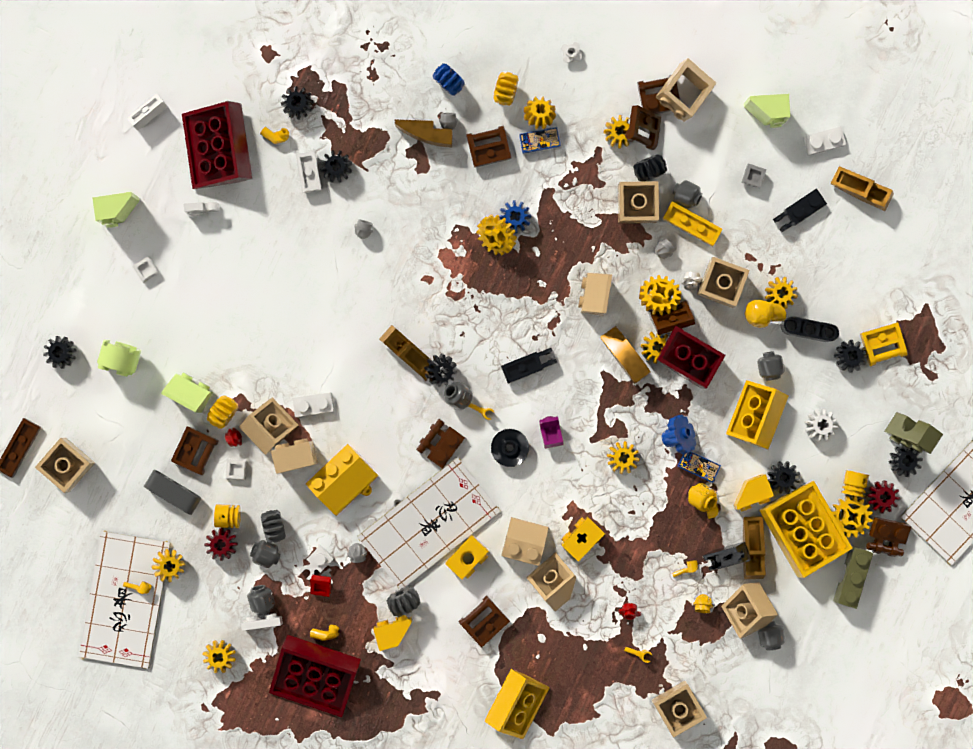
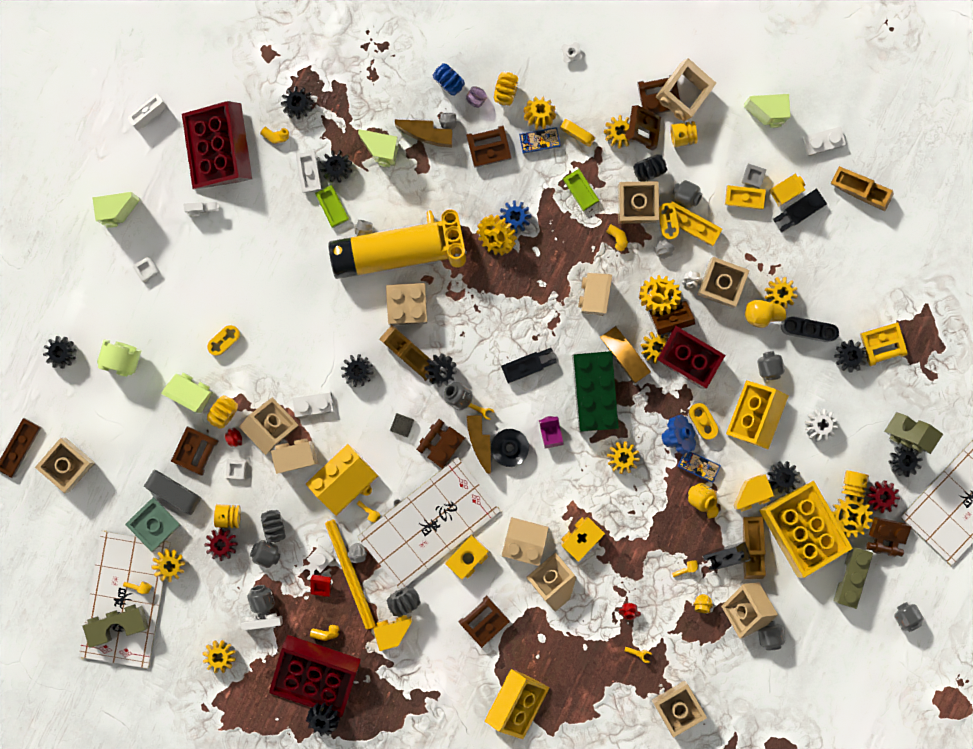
(98, 630): none -> olive arch
(152, 524): none -> sand green plate
(226, 343): none -> yellow beam
(323, 719): none -> black gear
(332, 206): none -> lime tile
(350, 574): none -> yellow axle
(352, 375): none -> black gear
(373, 515): none -> yellow hand
(380, 146): none -> yellowish green slope
(399, 247): none -> yellow piece
(402, 425): none -> clear smoke tile
(406, 304): none -> tan brick
(476, 96): none -> clear purple tile
(479, 442): none -> pearl gold slope
(577, 132): none -> yellow beam
(581, 190): none -> lime tile
(595, 391): none -> dark green brick
(620, 237): none -> yellow arm
(673, 221): none -> yellow beam
(688, 134): none -> yellow piece
(703, 420): none -> yellow plate
(745, 197): none -> yellow plate
(787, 189): none -> yellow slope
(909, 617): none -> dark grey head

